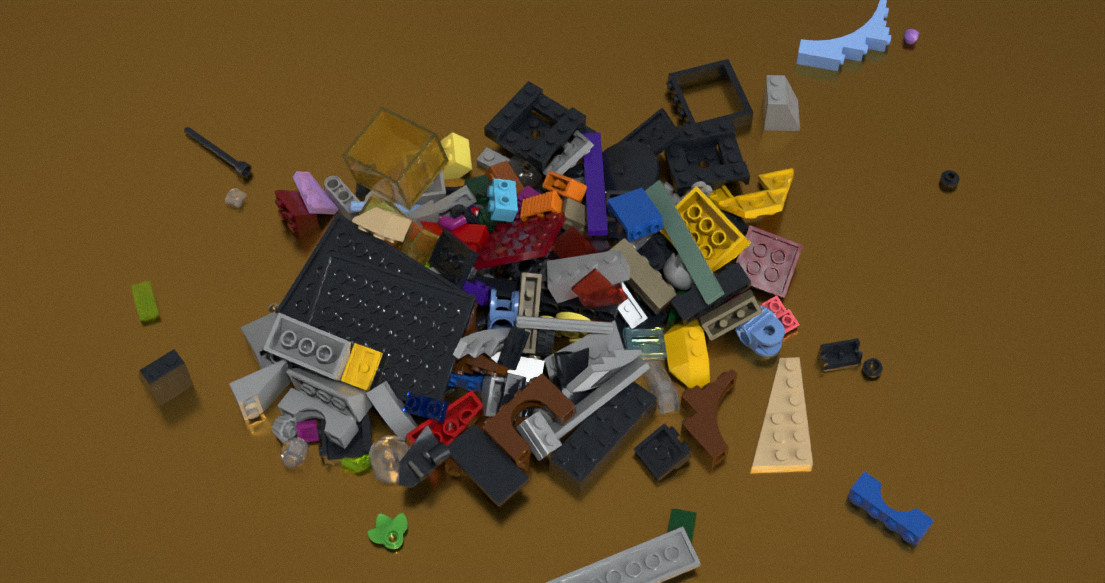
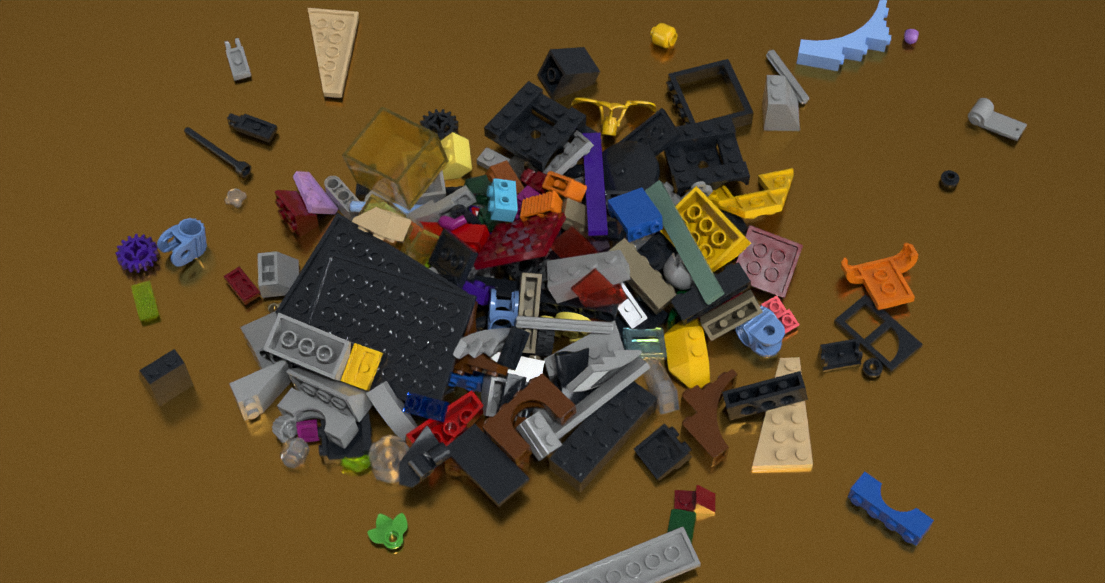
(137, 253): none -> dark purple gear
(188, 236): none -> medium blue piece
(237, 60): none -> light grey hinge
(242, 285): none -> dark red plate
(253, 126): none -> black hinge
(276, 273): none -> light grey slope
(333, 42): none -> tan wing
(445, 121): none -> black gear
(534, 180): none -> dark red plate
(567, 71): none -> black slope
(610, 124): none -> yellow plant
(663, 35): none -> yellow head
(696, 501): none -> dark red slope
(765, 395): none -> black brick
(781, 68): none -> light grey axle
(884, 277): none -> orange piece
(906, 341): none -> black window
(984, 116): none -> light grey door

